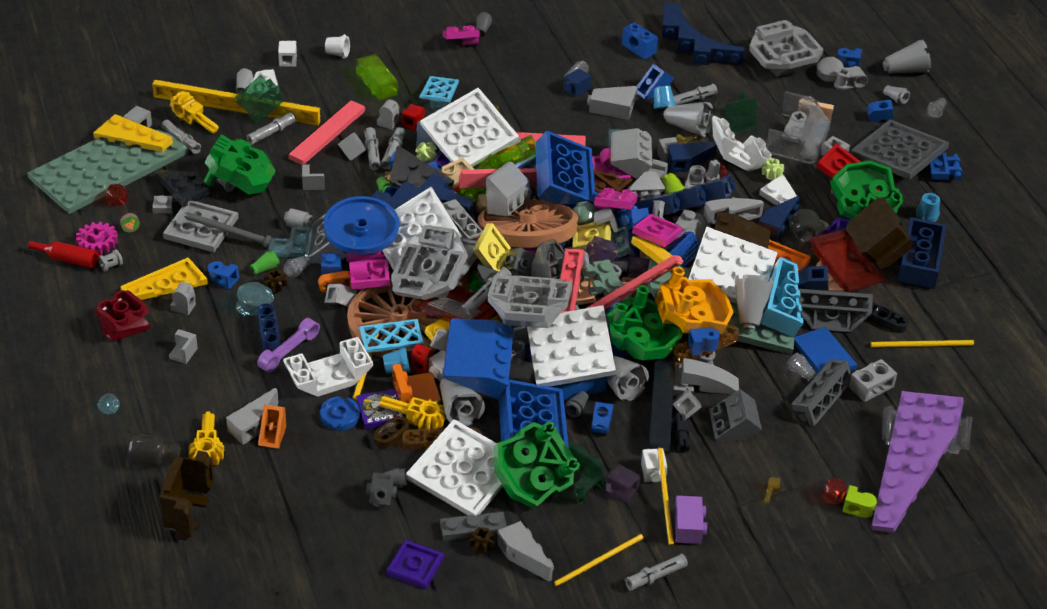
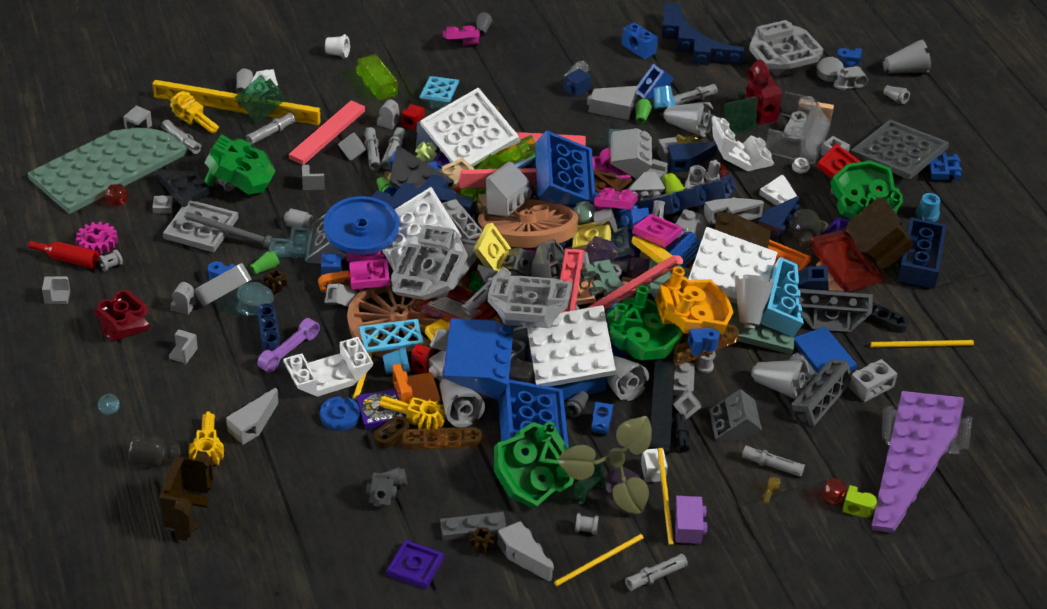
(56, 290): none -> light grey panel
(129, 222): tile -> none
(133, 133): yellow wing -> none
(166, 280): yellow wing -> none
(222, 284): none -> light grey beam
(272, 426): orange slope -> none
(287, 53): white brick -> none
(296, 265): clear cone -> none
(458, 469): white plate -> none
(586, 524): none -> light grey bush
(633, 435): none -> olive plant
(642, 110): none -> bright green cone
(708, 377): light grey slope -> none
(766, 90): none -> dark red brick
(772, 169): yellowish green gear -> none
(774, 461): none -> light grey pin
(782, 376): none -> light grey cone
(801, 165): none -> white plate
(880, 110): blue leg -> none
(936, 108): clear cone -> none

